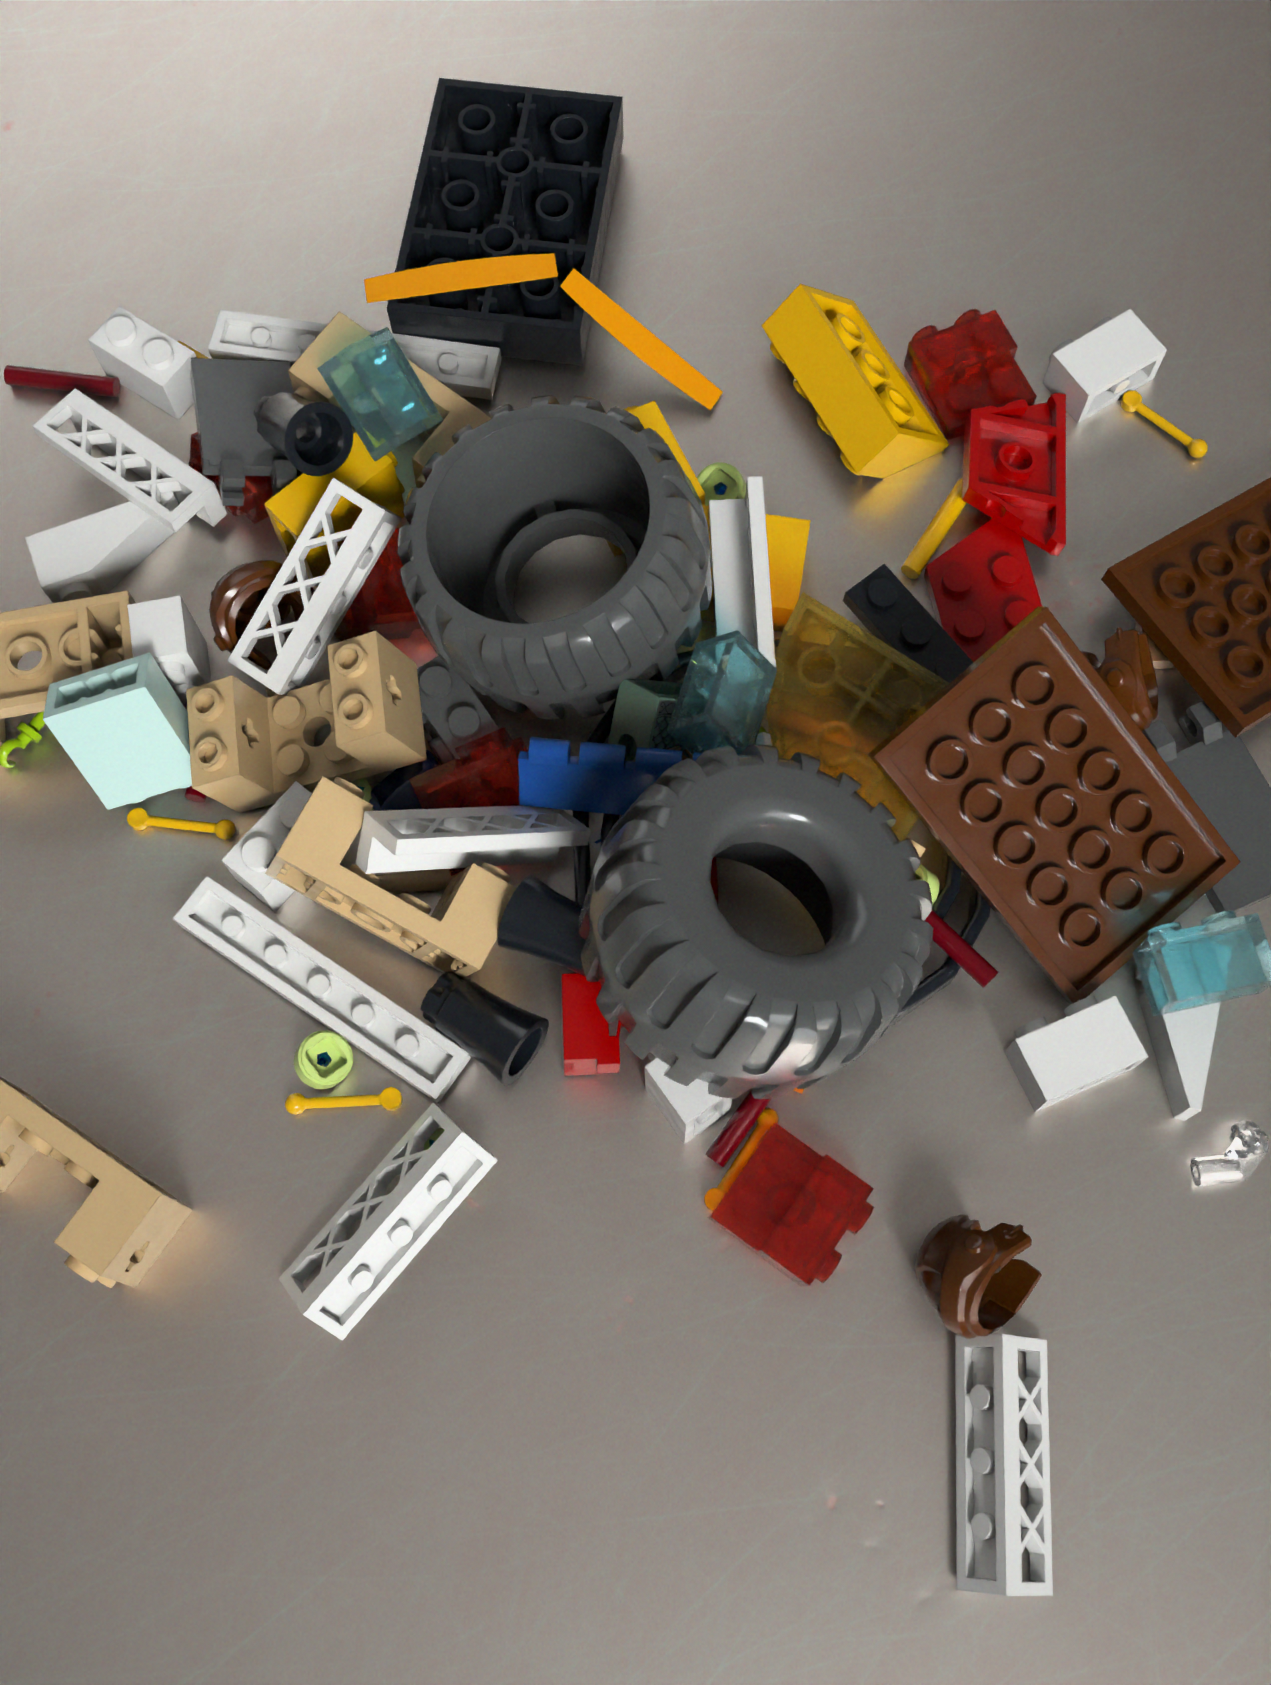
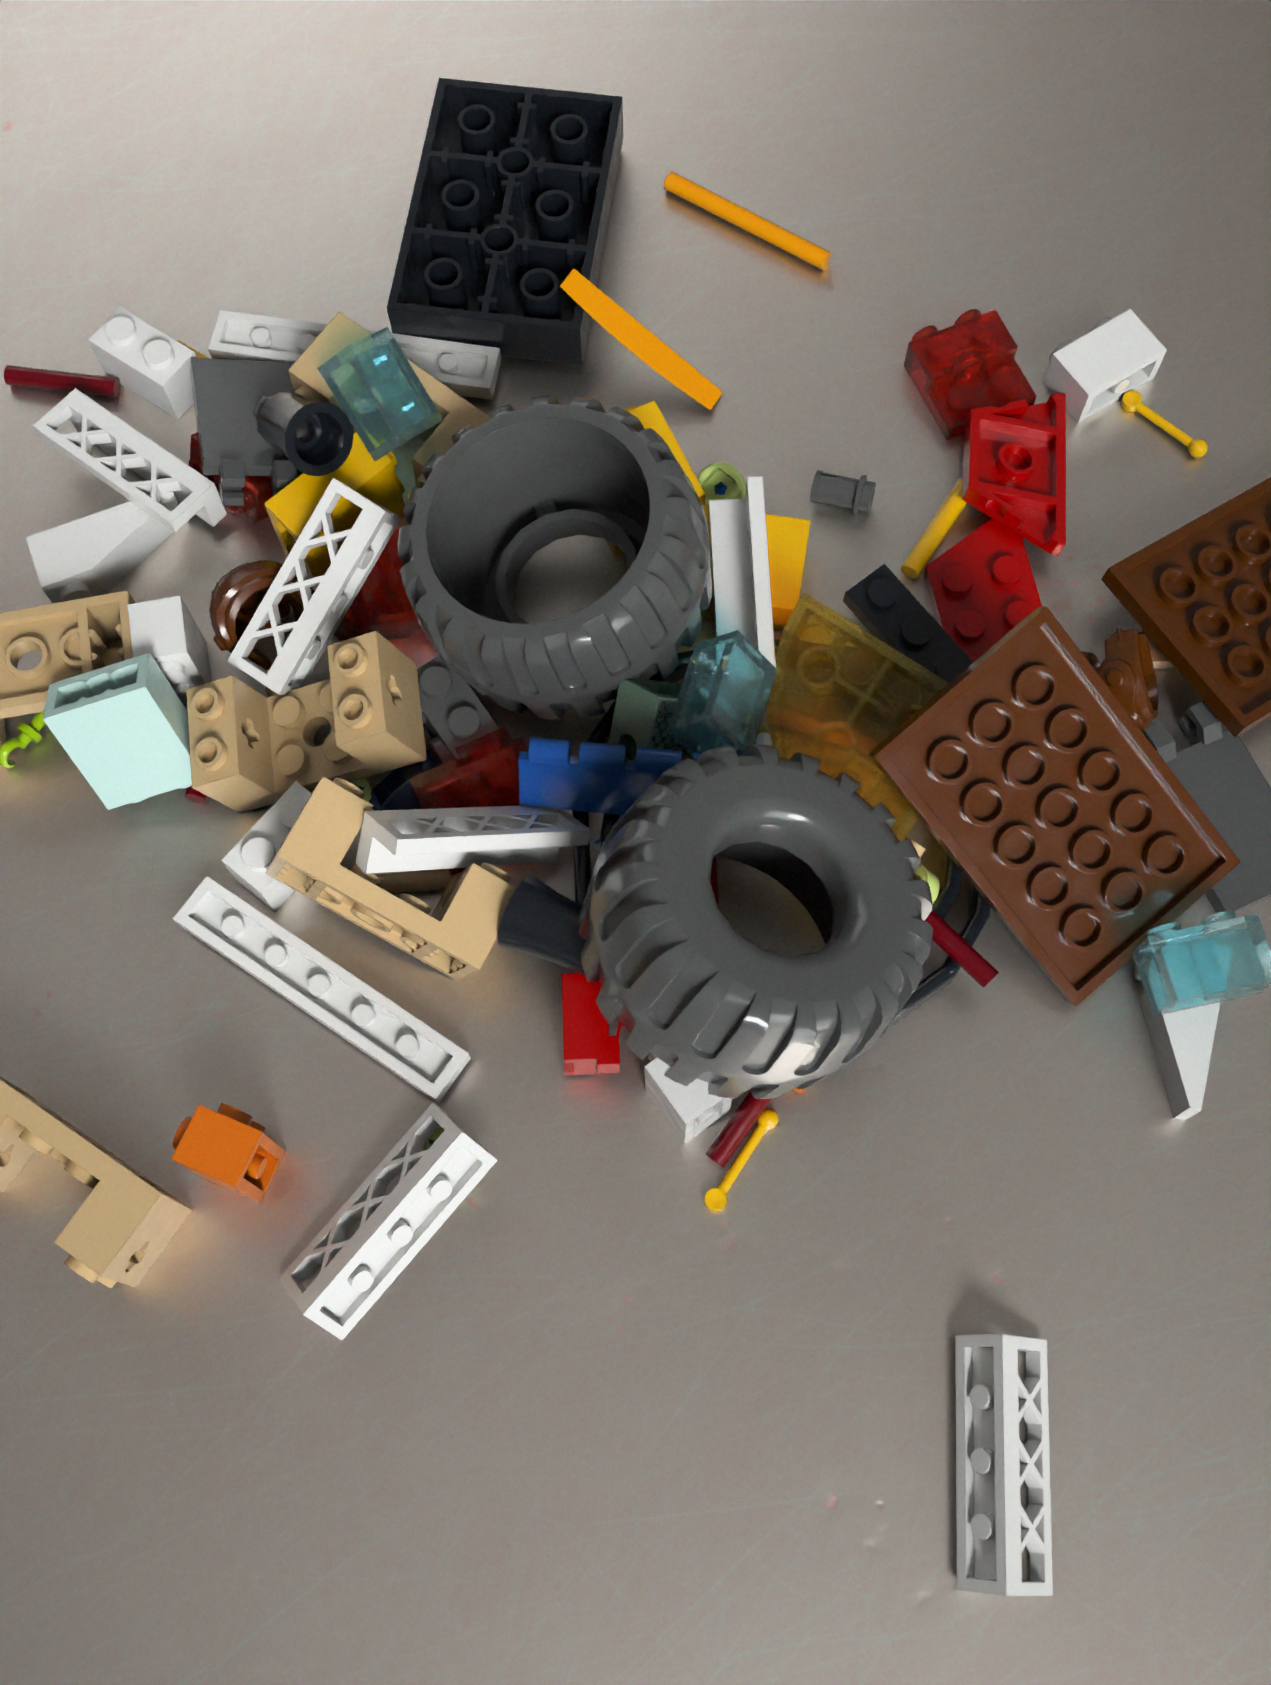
(140, 820): yellow hinge -> none
(228, 1150): none -> orange brick
(323, 1059): yellowish green tile -> none
(389, 1098): yellow hinge -> none
(460, 276): light orange sticker -> none
(485, 1025): black plant -> none
(747, 220): none -> light orange bar
(793, 1206): clear red plate -> none
(843, 491): none -> dark grey pin
(852, 383): yellow slope -> none
(959, 1277): reddish brown helmet -> none
(1074, 1051): white brick -> none
(1238, 1162): clear arm -> none

